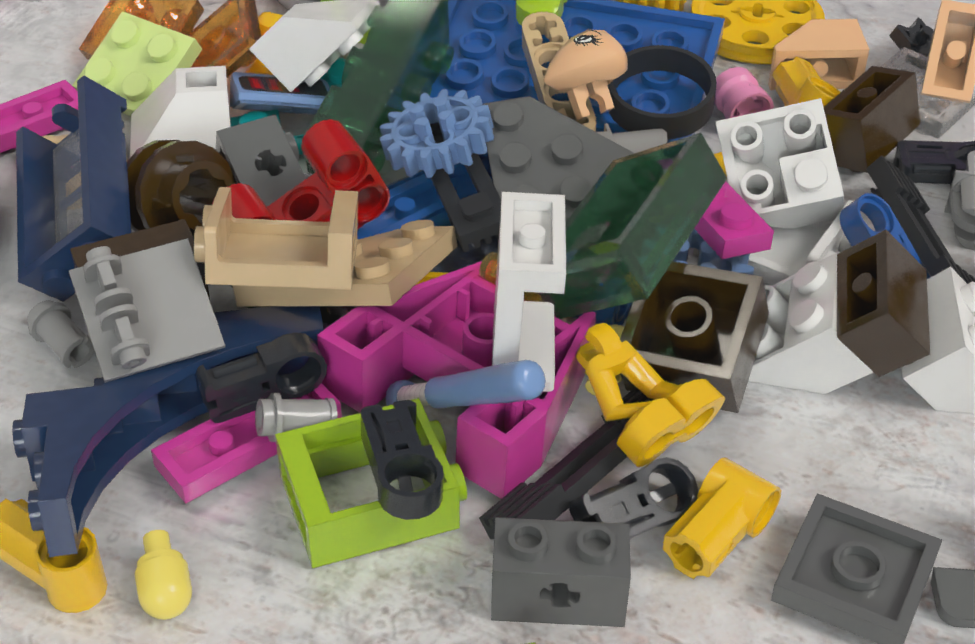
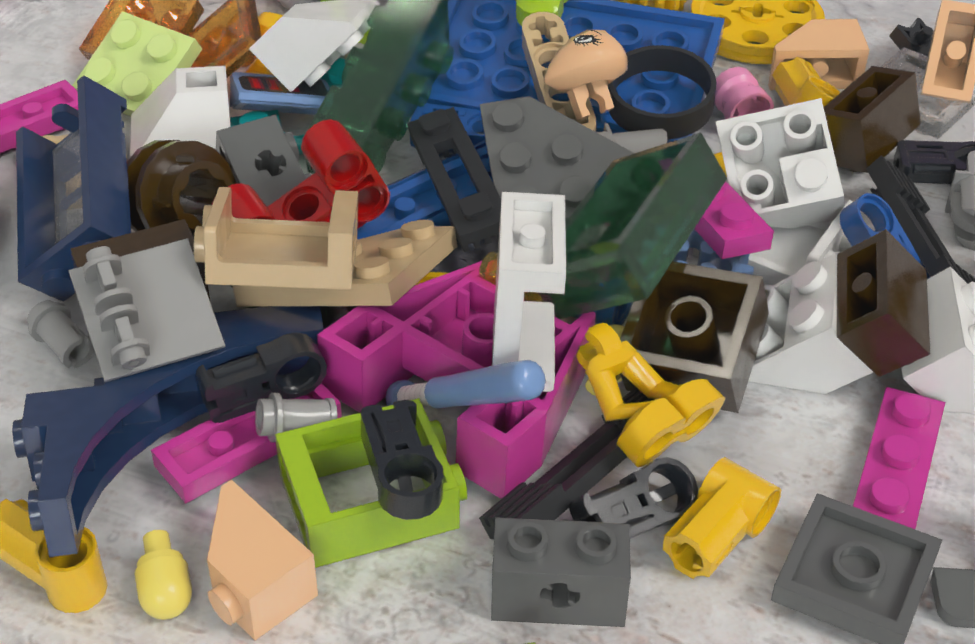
(256, 565): none -> light nougat slope
(464, 128): medium blue gear -> none
(900, 457): none -> dark pink plate

